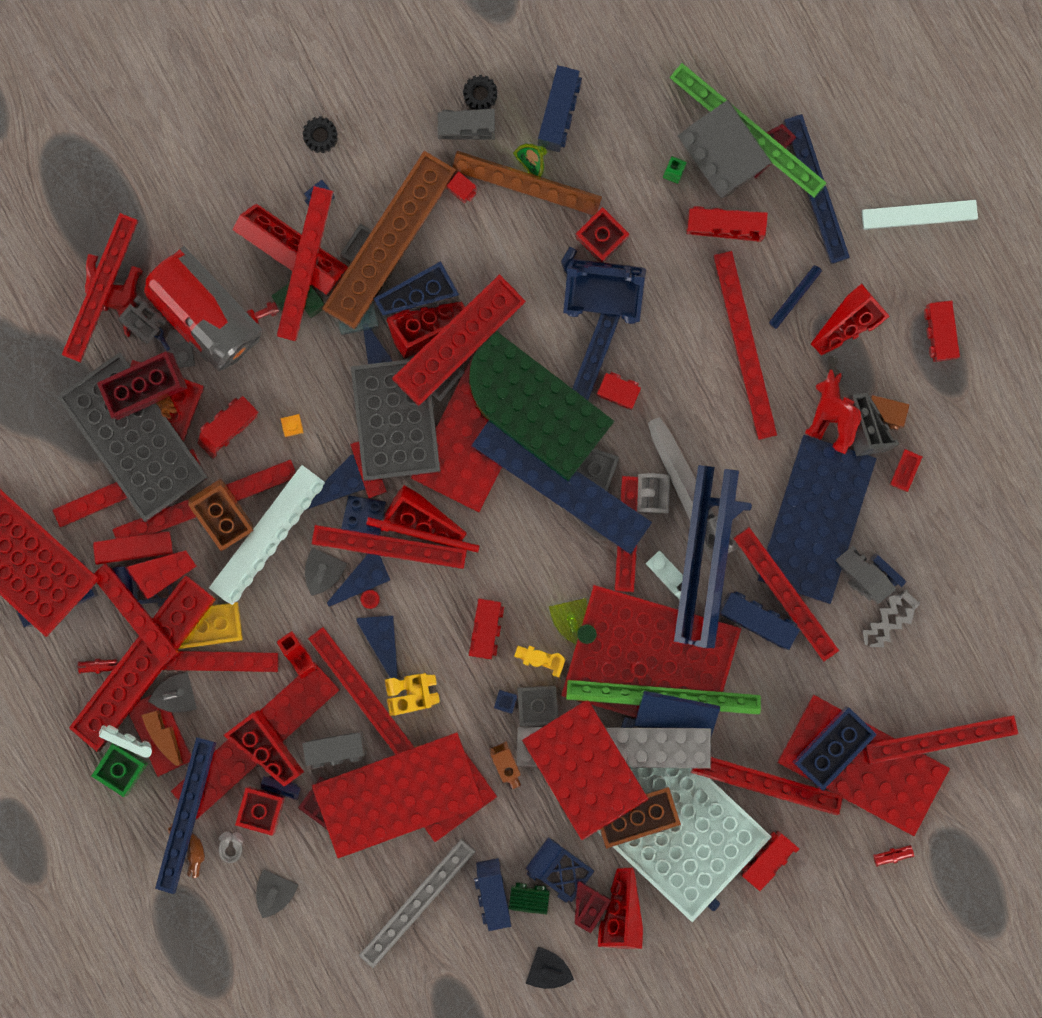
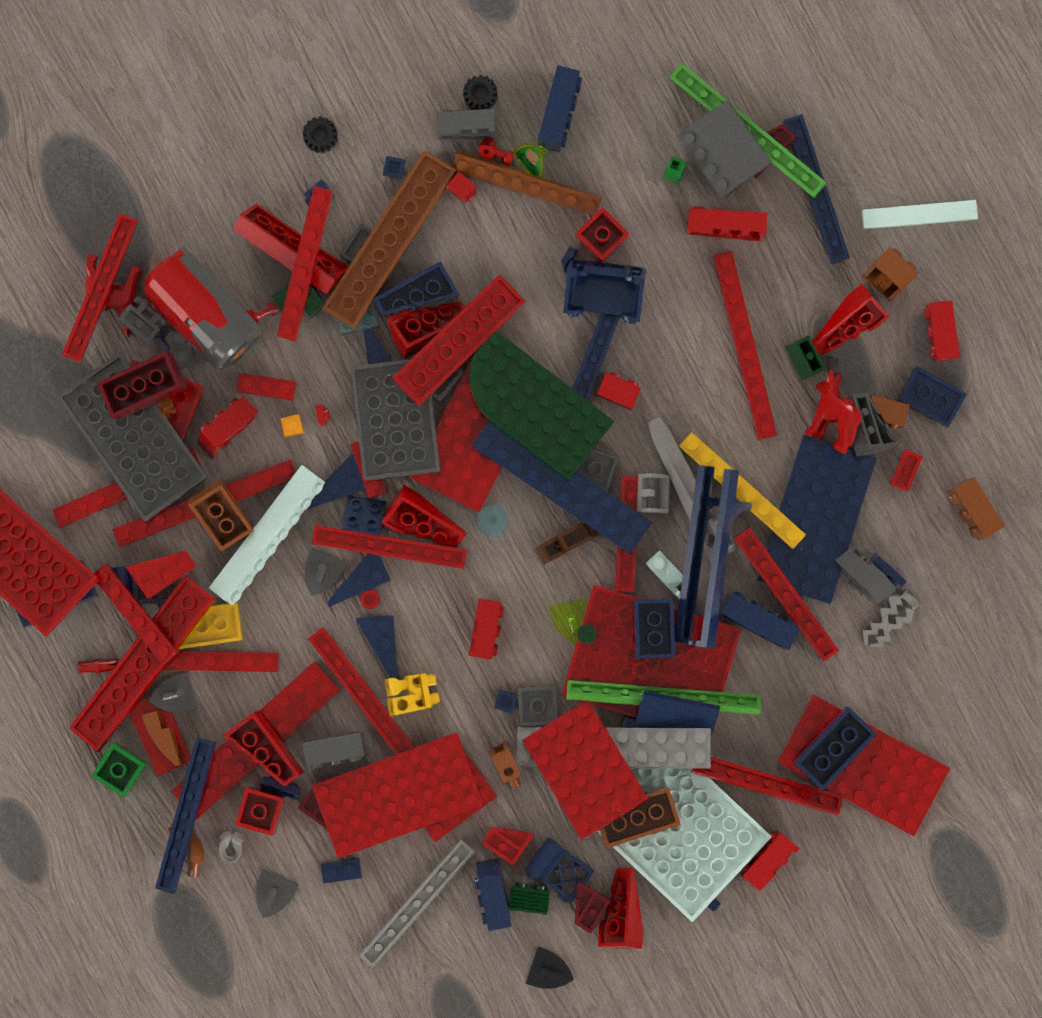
(126, 741): light aqua plate -> none
(132, 547): red slope -> none
(266, 386): none -> red plate
(297, 654): red brick -> none
(322, 414): none -> red plate
(341, 870): none -> dark blue plate
(386, 525): red bar -> none
(394, 167): none -> dark blue plate
(488, 150): none -> red leg
(492, 511): none -> clear light blue piece
(507, 843): none -> red wing
(540, 658): yellow hips -> none
(565, 542): none -> reddish brown slope
(654, 628): none -> dark blue brick
(745, 492): none -> yellow plate
(795, 296): dark blue axle -> none
(805, 358): none -> dark green brick
(890, 274): none -> dark orange brick
(893, 855): red pin -> none
(932, 397): none -> dark blue plate
(941, 739): red plate -> none
(975, 509): none -> dark orange brick

